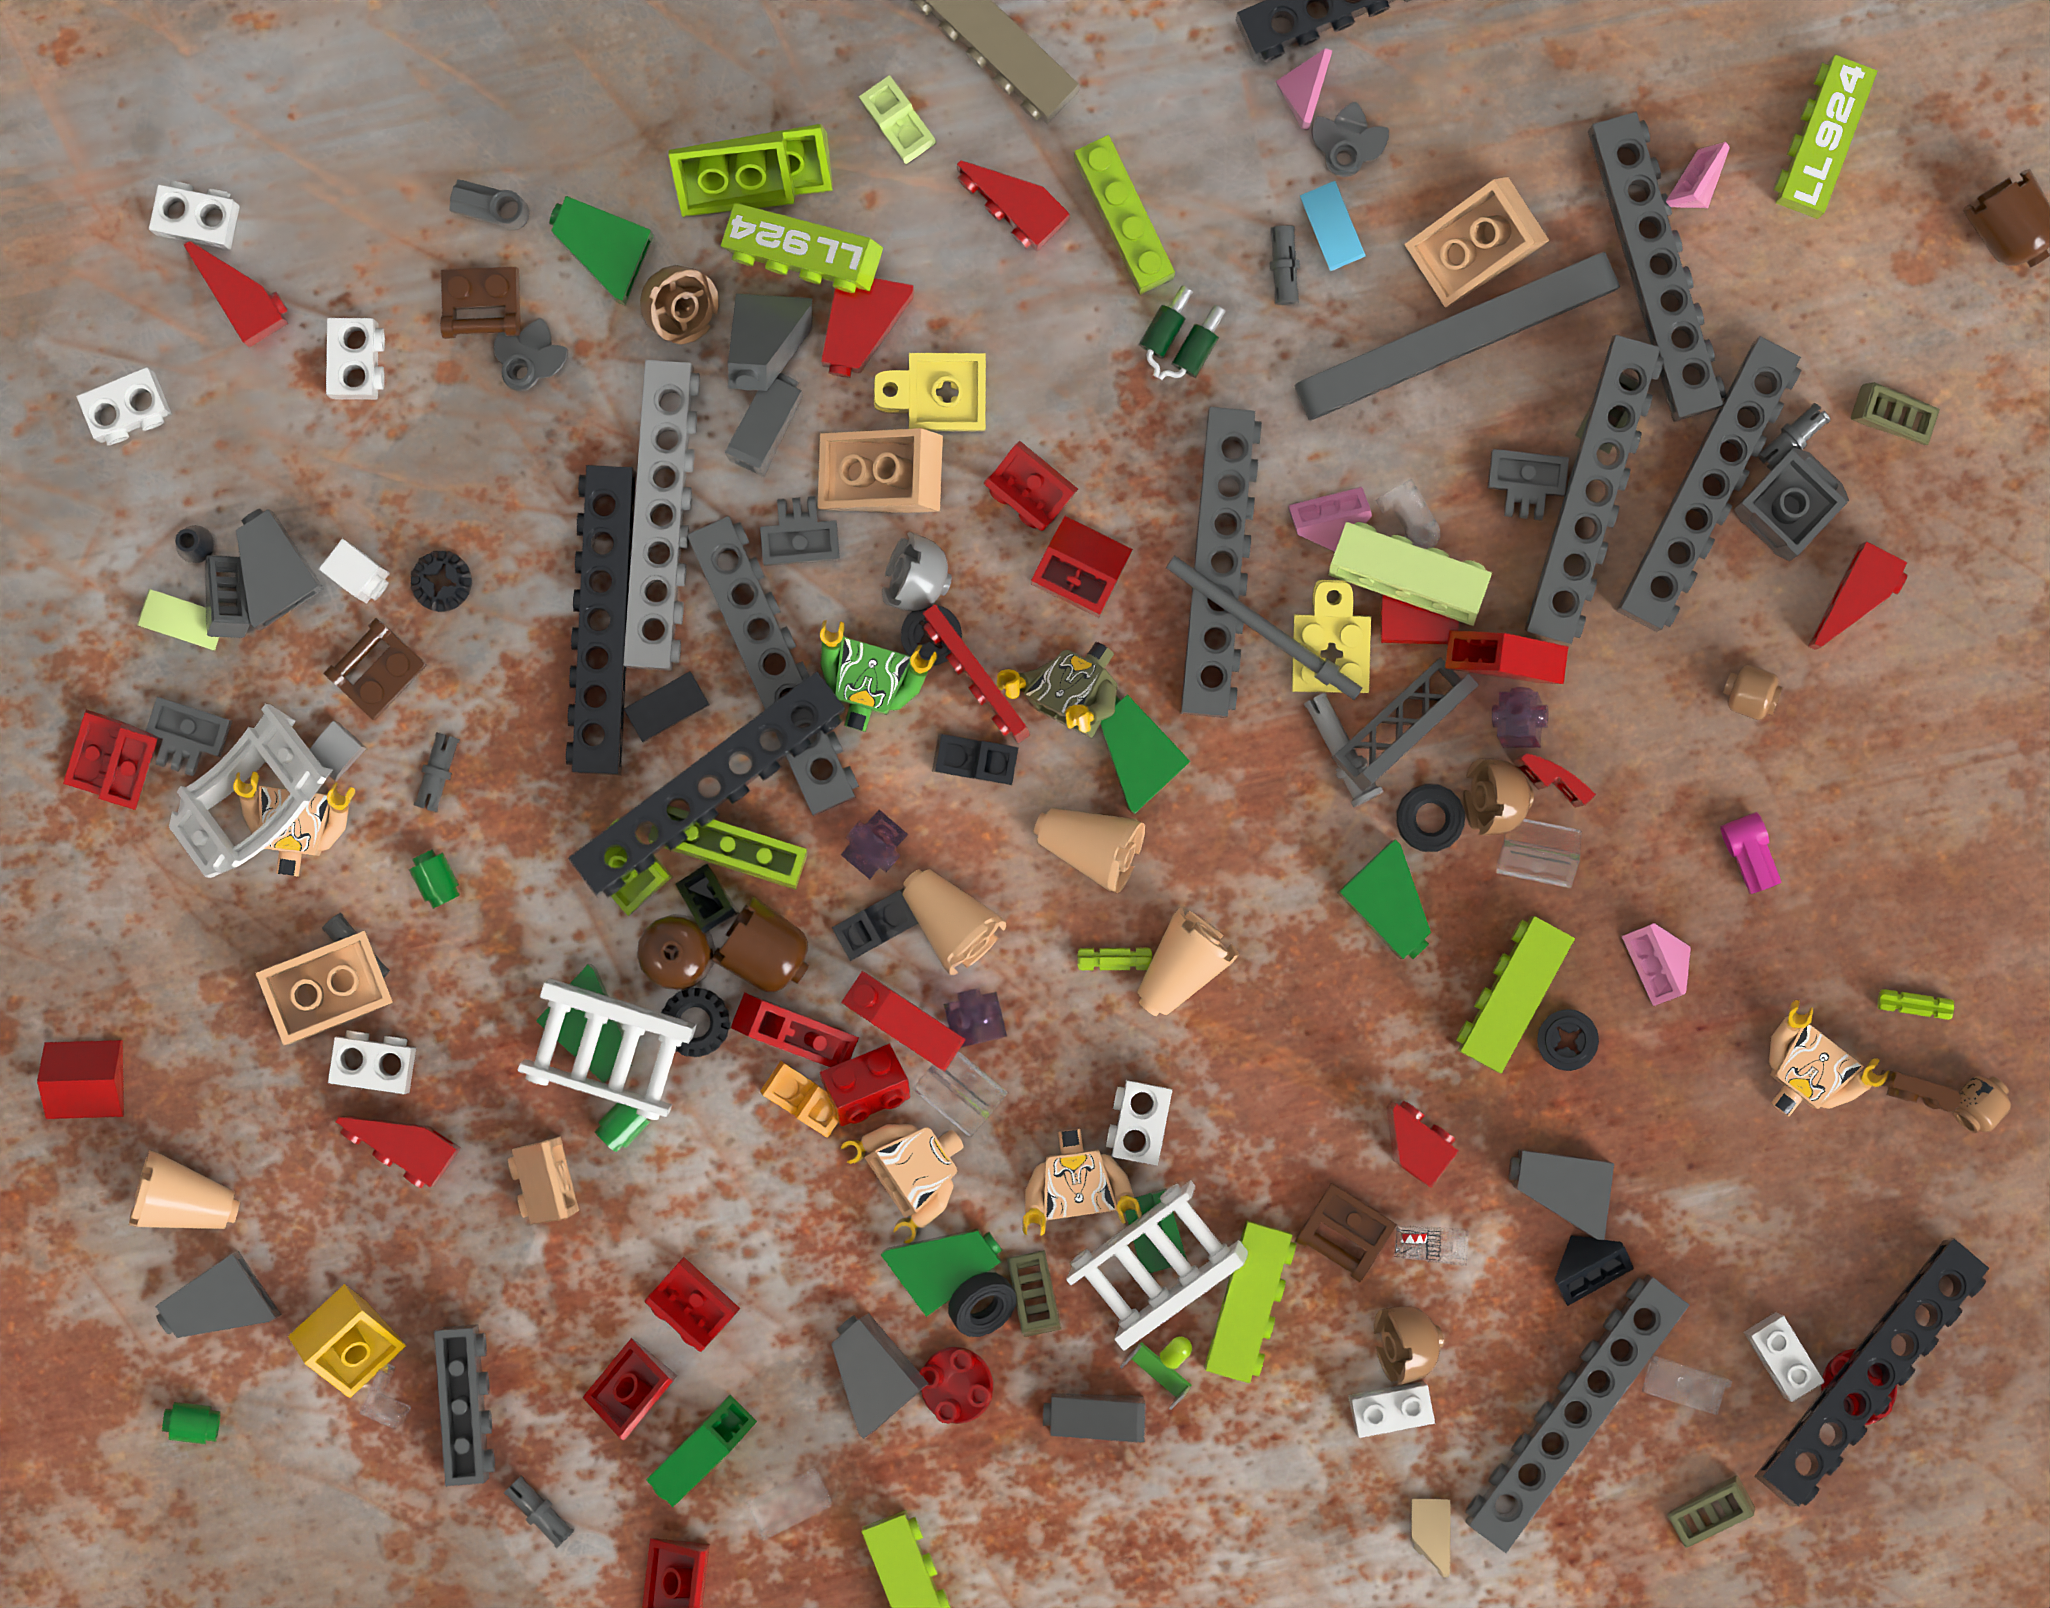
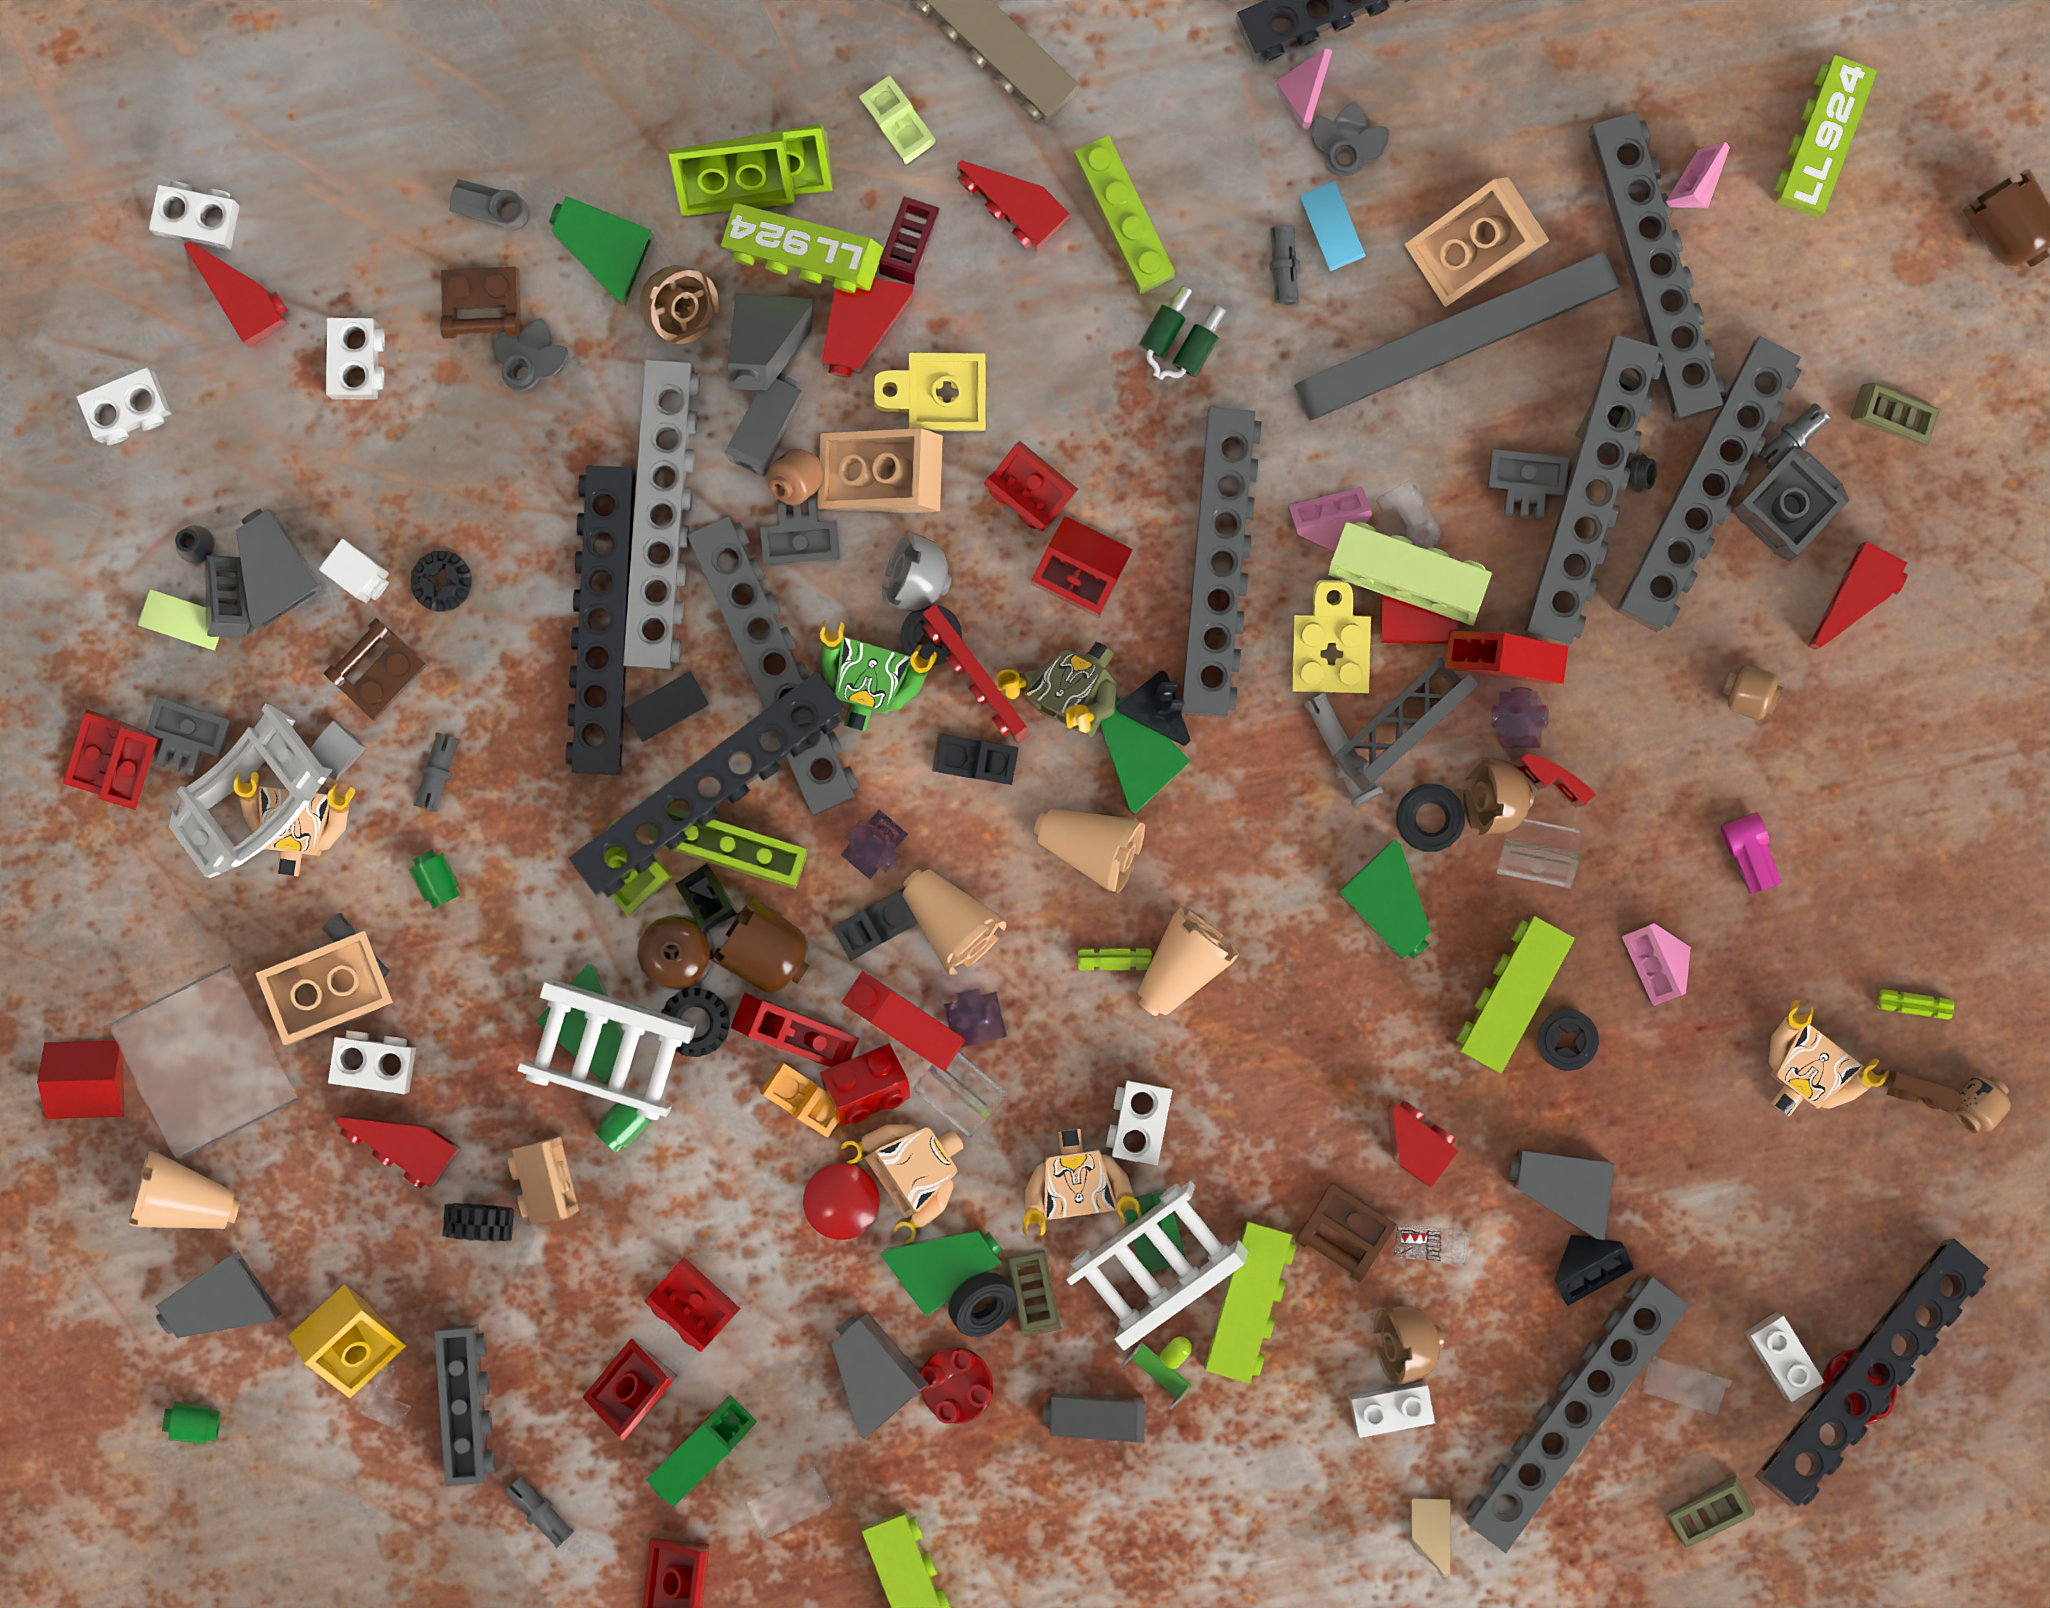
(203, 1062): none -> clear piece
(478, 1222): none -> black tyre
(795, 476): none -> nougat head
(841, 1201): none -> red dish
(897, 269): none -> dark red slope
(1157, 708): none -> black piece
(1324, 671): dark grey bar -> none
(1642, 472): none -> pearl dark grey plate

